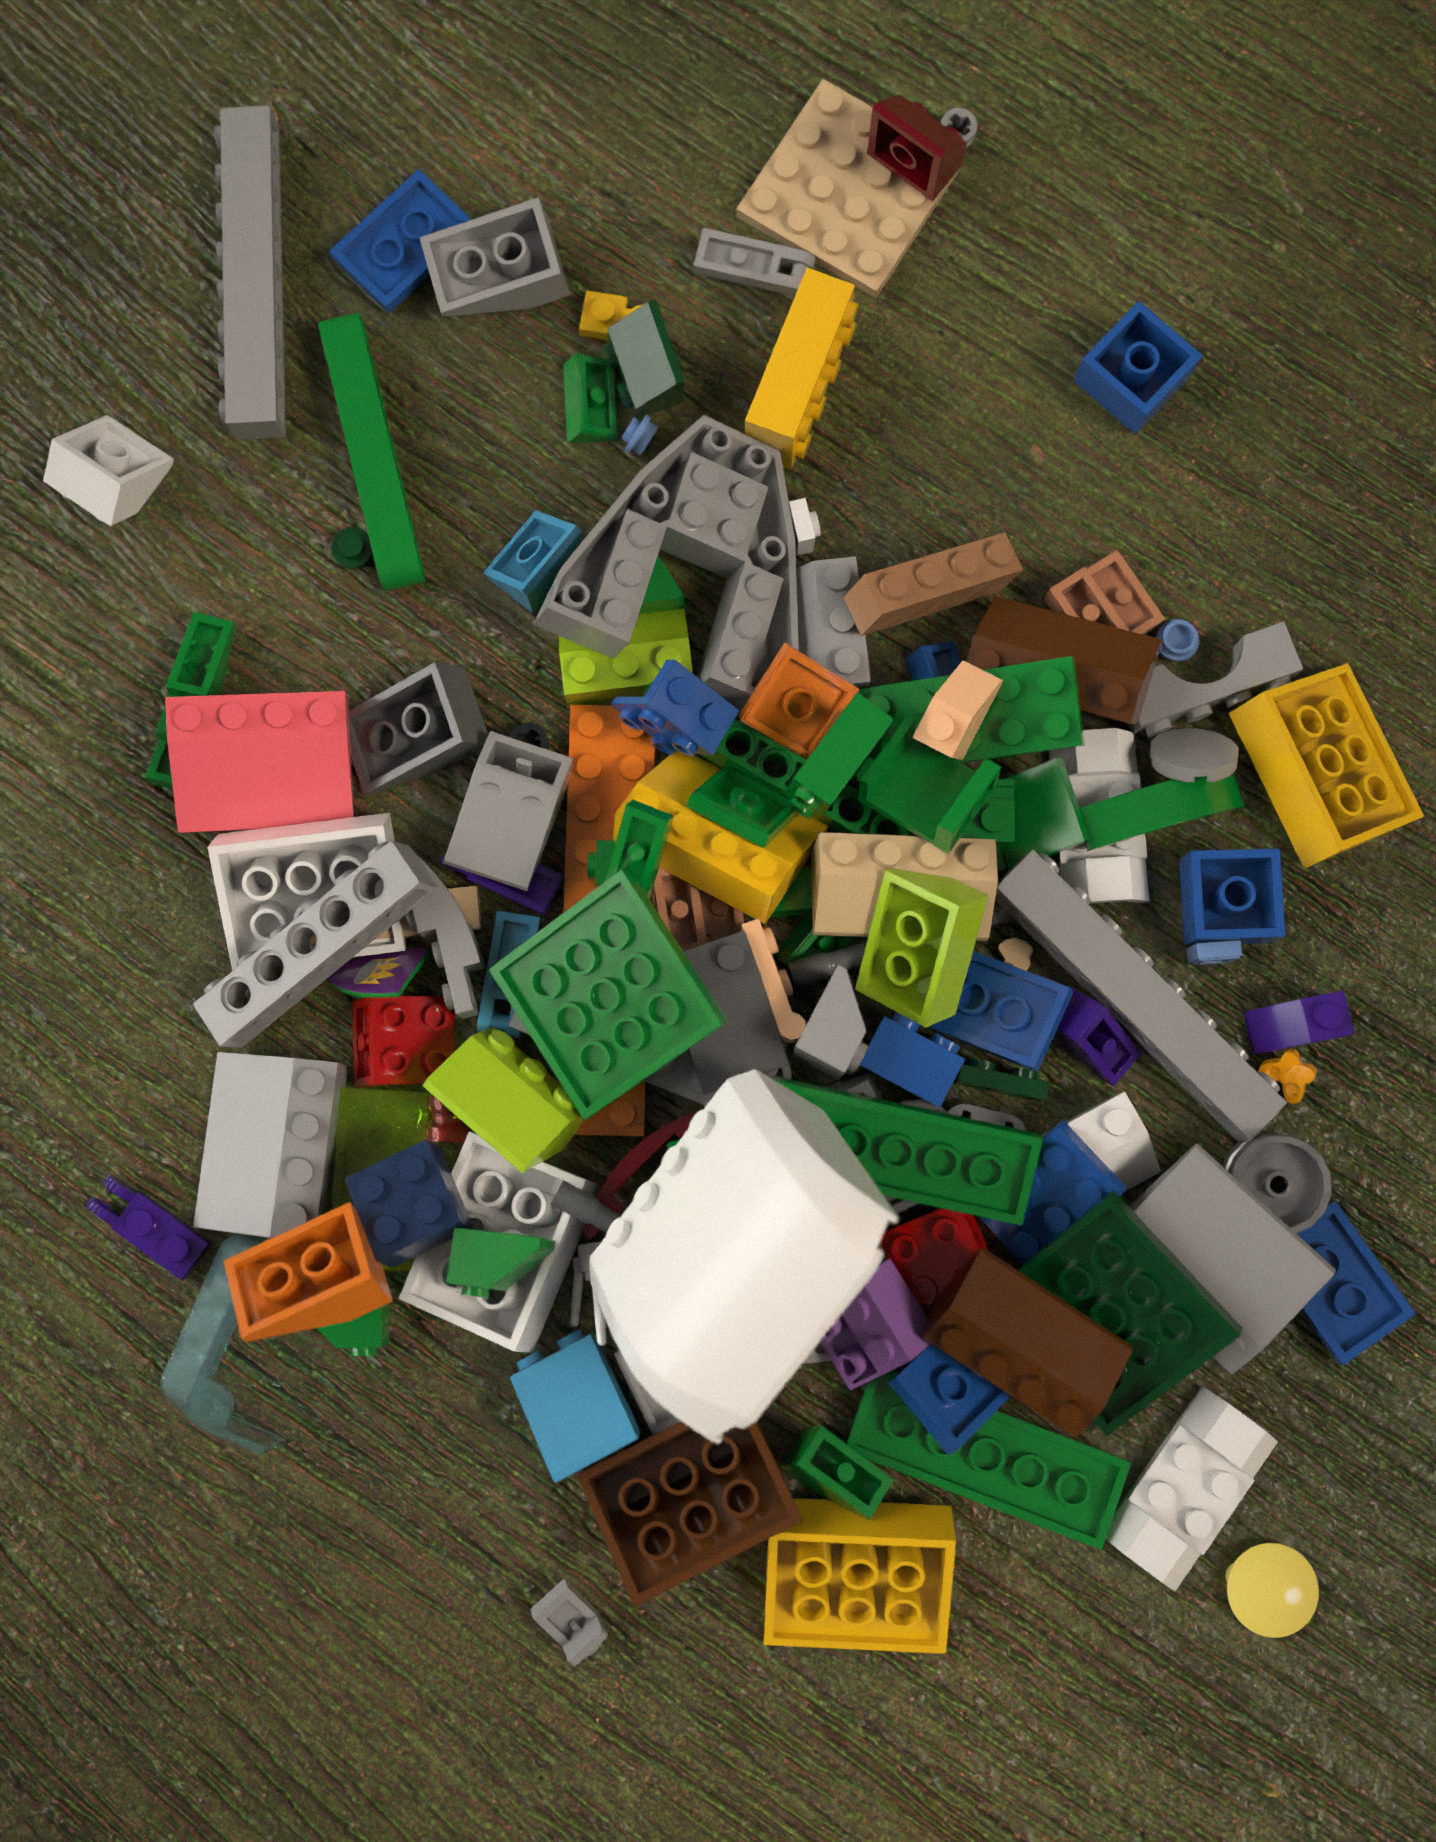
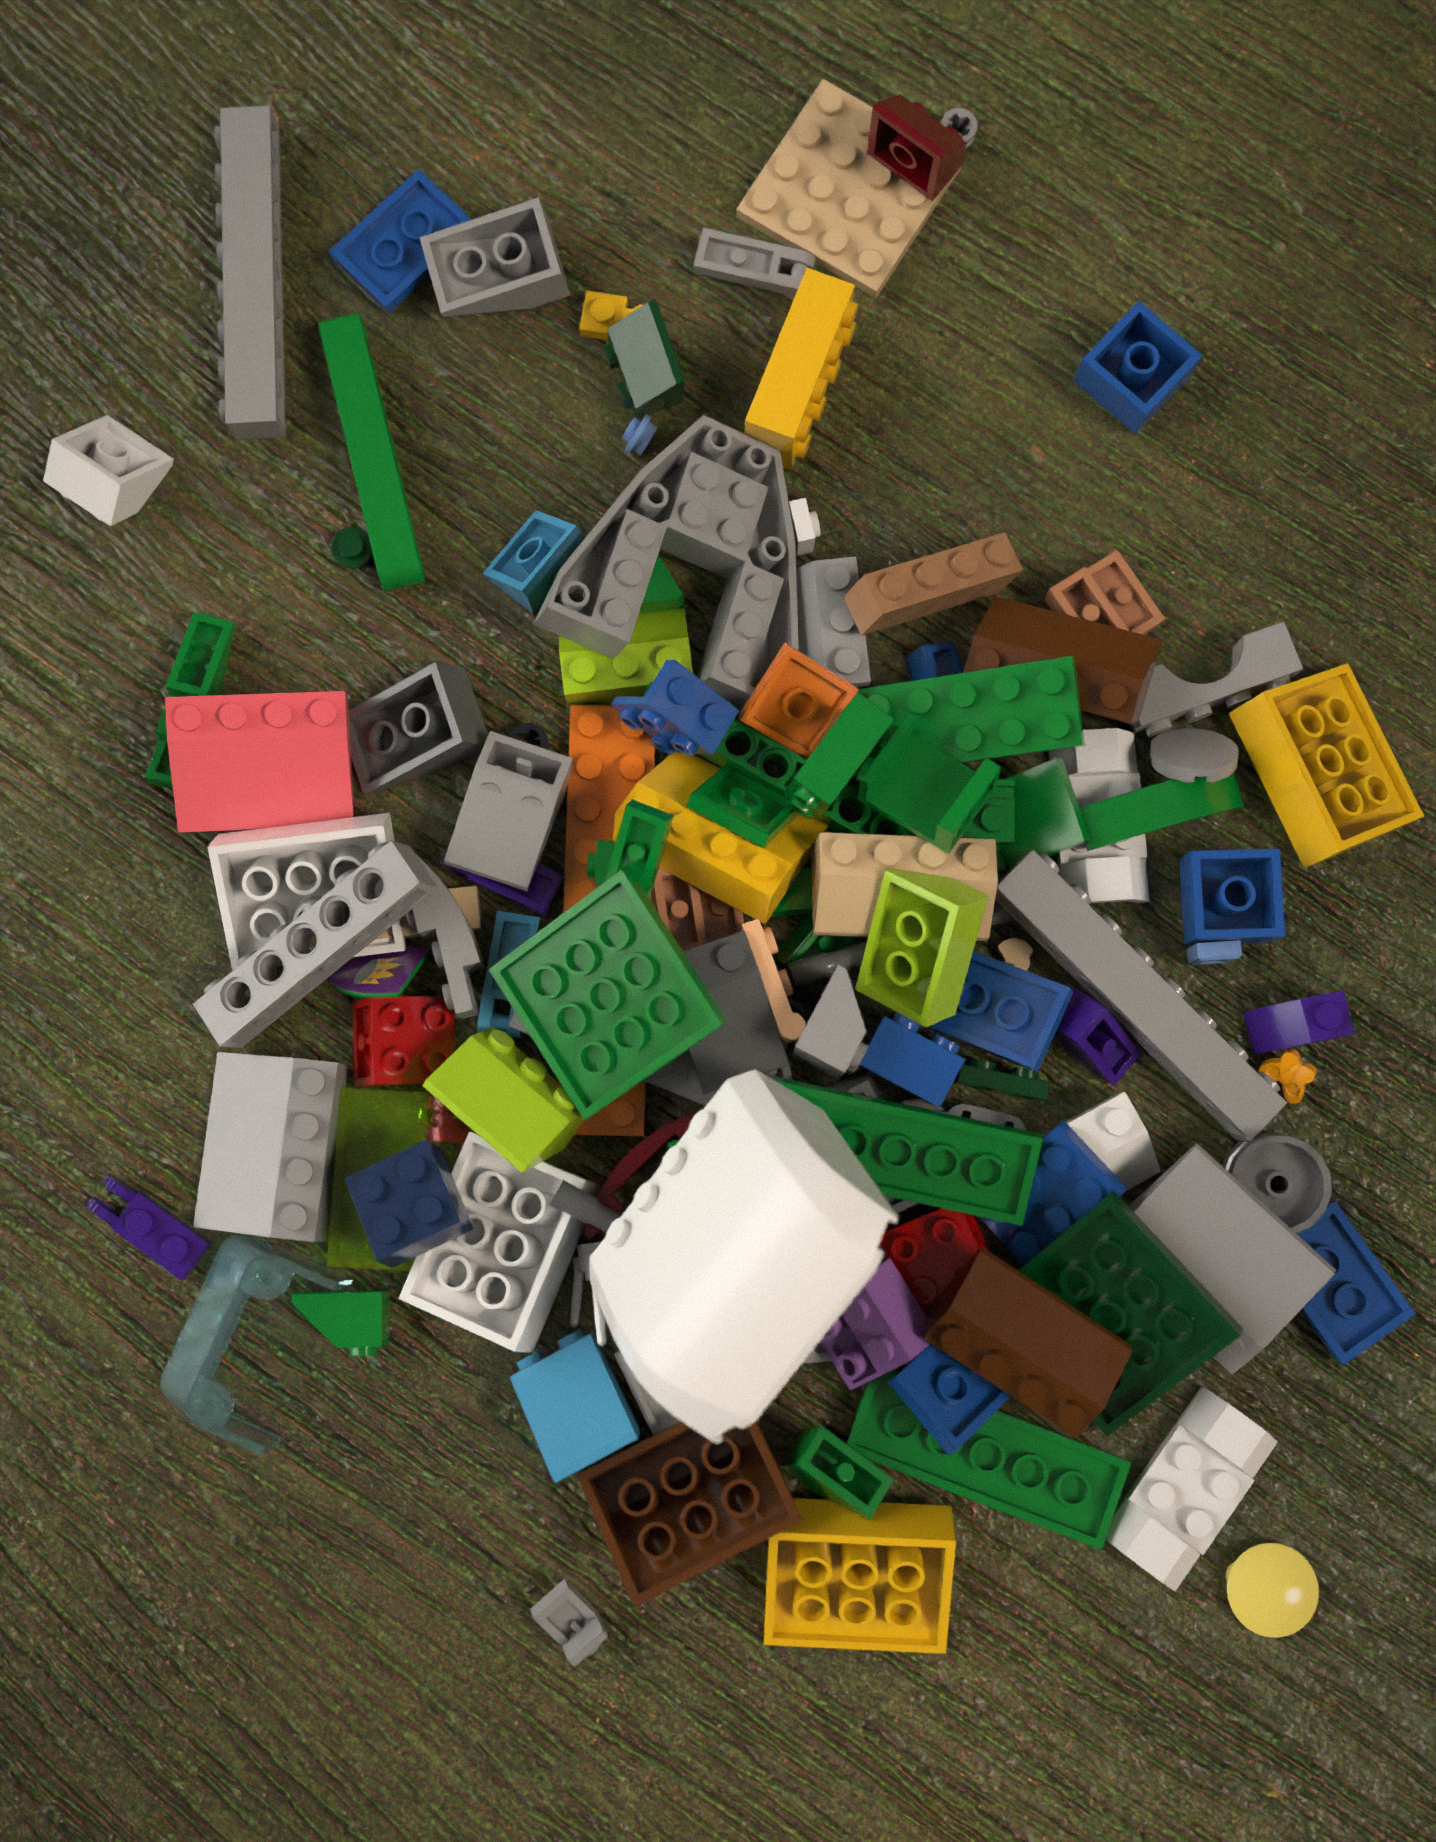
(307, 1277): orange slope -> none
(493, 1259): green slope -> none
(589, 400): green slope -> none
(958, 710): light nougat slope -> none
(1179, 640): medium blue plate -> none

